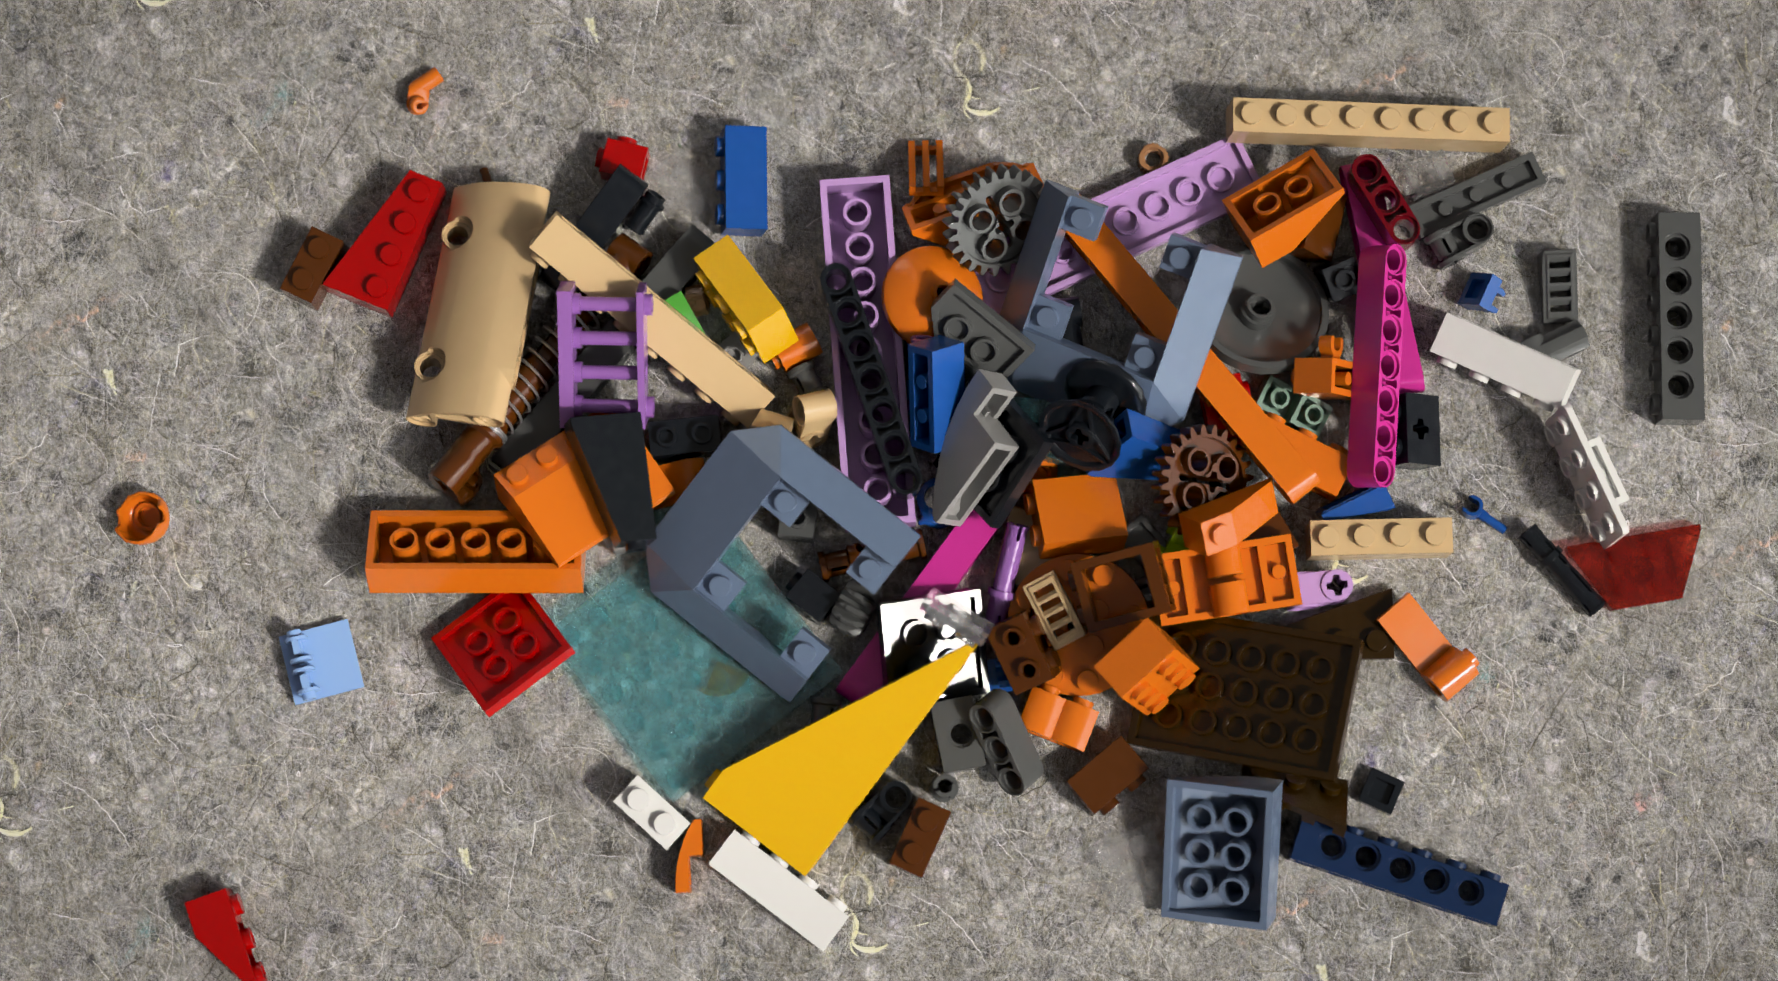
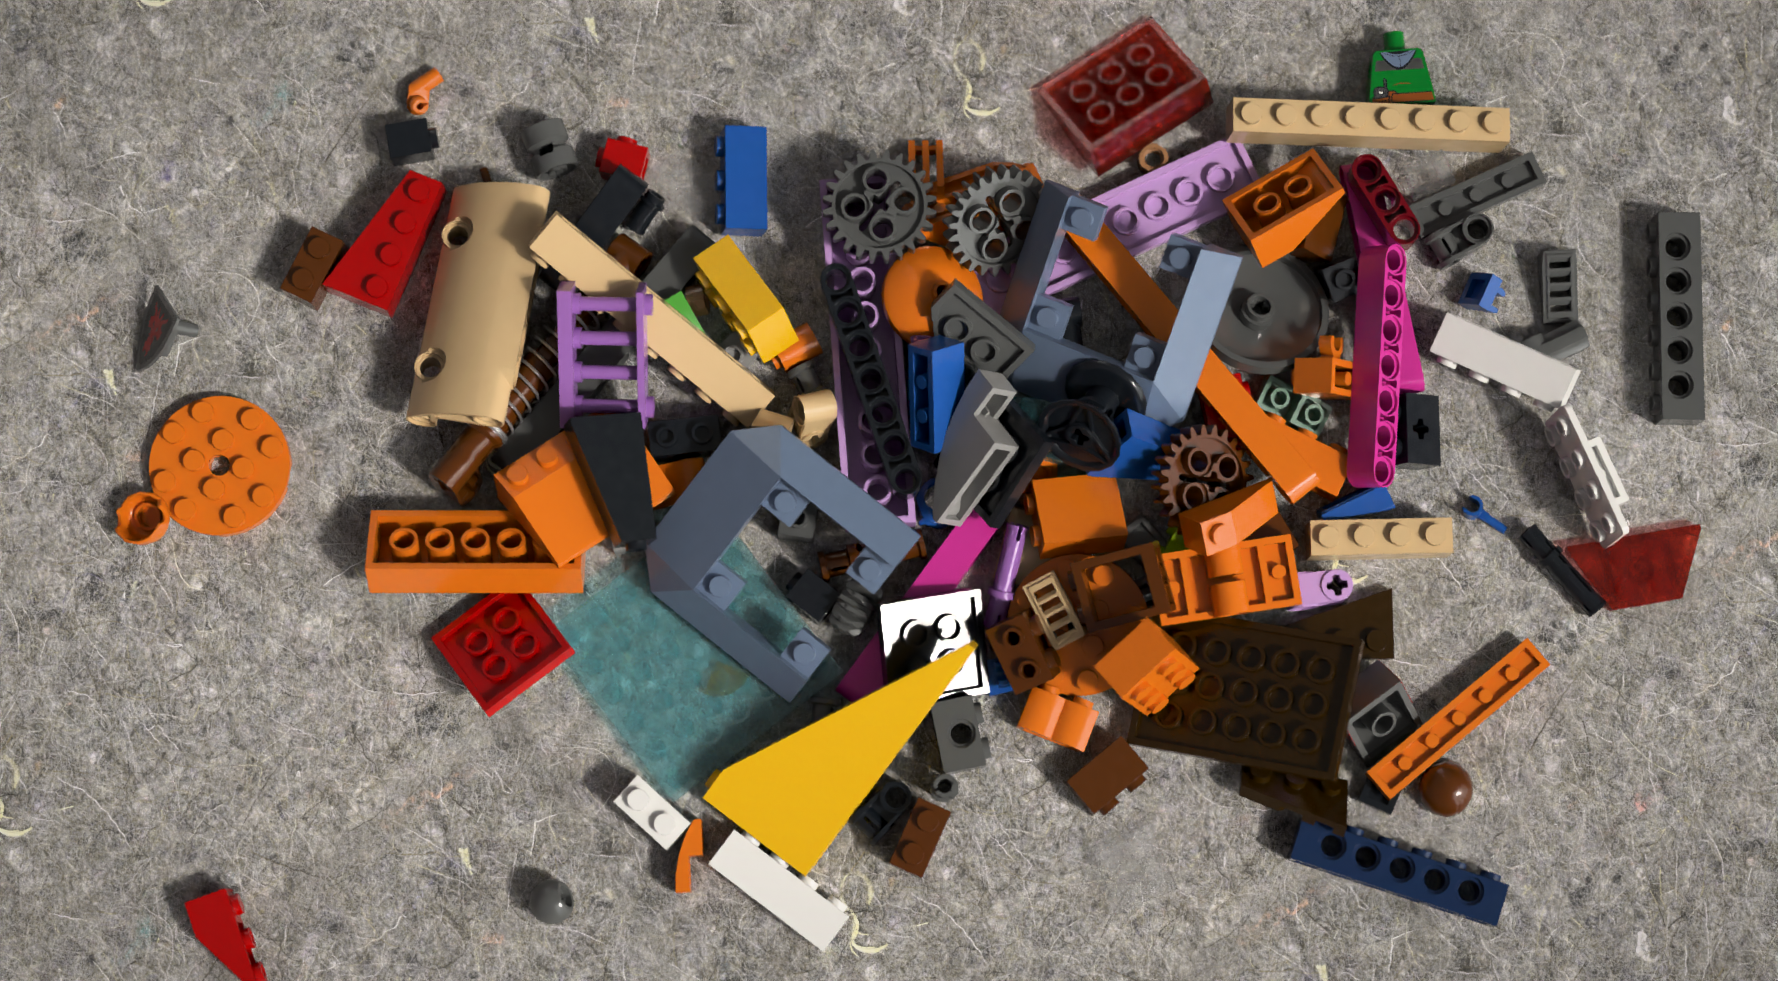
(160, 330): none -> shield
(246, 492): none -> orange plate
(321, 661): light blue hinge -> none
(411, 141): none -> black brick
(550, 137): none -> dark grey wheel
(551, 901): none -> dark grey piece
(853, 188): none -> dark grey gear
(942, 610): clear plate -> none
(1006, 742): dark grey beam -> none
(1126, 95): none -> clear red slope
(1222, 850): sand blue slope -> none
(1380, 714): none -> dark grey slope
(1398, 74): none -> torso
(1427, 649): orange door -> none
(1445, 788): none -> reddish brown hair
(1457, 719): none -> orange plate

